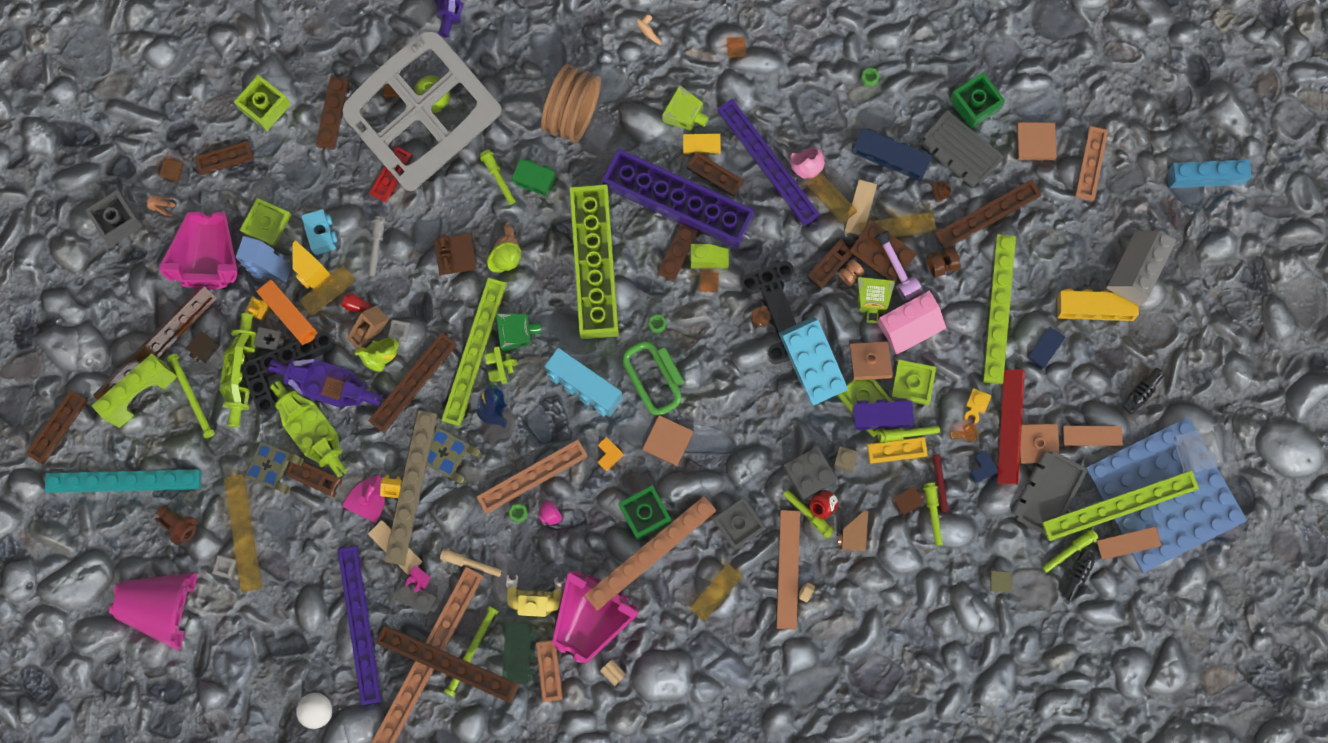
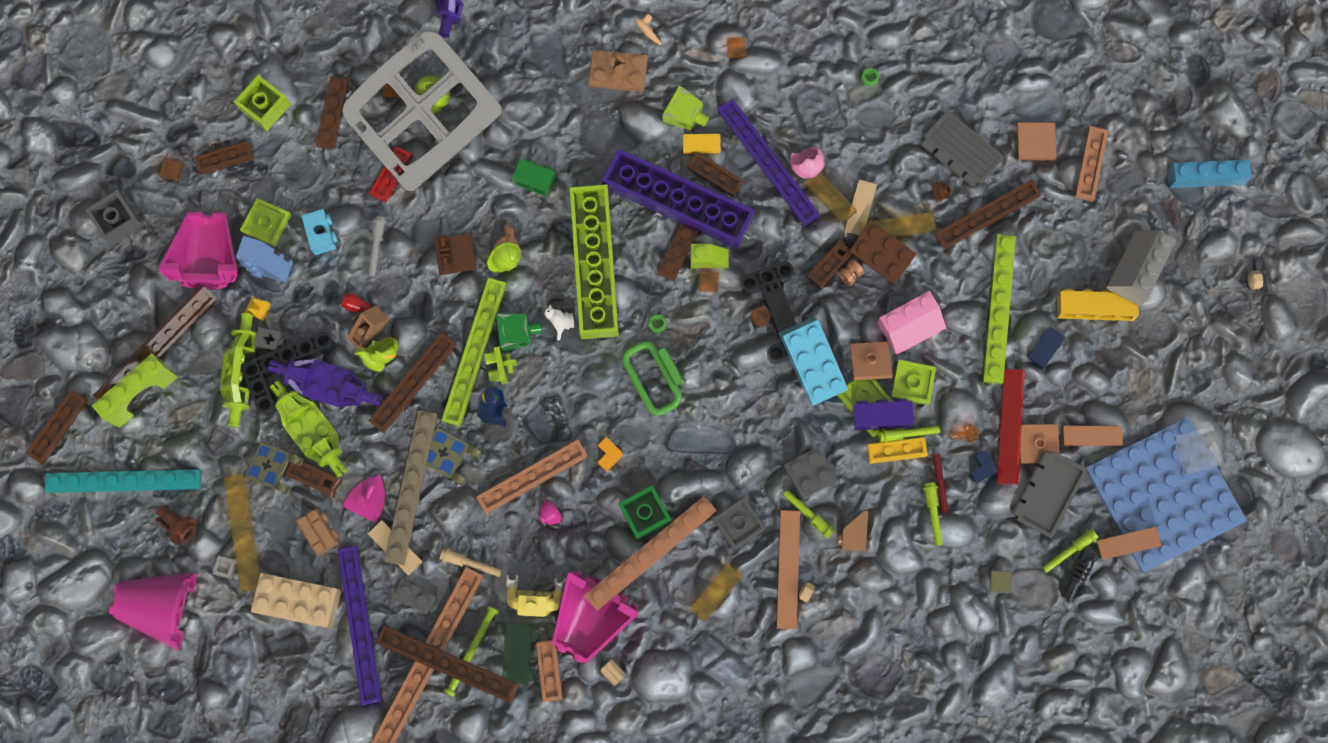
(156, 201): nougat piece -> none
(173, 359): lime bar -> none
(202, 347): dark brown brick -> none
(287, 312): orange brick -> none
(296, 601): none -> tan brick
(308, 269): yellow slope -> none
(314, 710): white piece -> none
(318, 532): none -> medium nougat brick
(327, 290): clear yellow tile -> none
(333, 388): clear orange tile -> none
(390, 487): yellow tile -> none
(399, 330): light grey tile -> none
(419, 578): dark pink tile -> none
(493, 168): lime pin -> none
(518, 513): bright green tile -> none
(559, 320): none -> white animal
(571, 103): medium nougat wheel -> none
(583, 382): medium azure brick -> none
(618, 71): none -> medium nougat plate
(668, 440): nougat tile -> none
(823, 504): red head -> none
(845, 460): dark tan brick -> none
(873, 297): lime torso -> none
(892, 154): dark blue brick -> none
(908, 287): lavender piece -> none
(908, 501): reddish brown brick -> none
(937, 264): reddish brown wheel -> none
(977, 100): green brick -> none
(977, 404): yellow plate -> none
(1120, 505): lime plate -> none
(1143, 391): black hinge -> none
(1255, 280): none -> tan tile

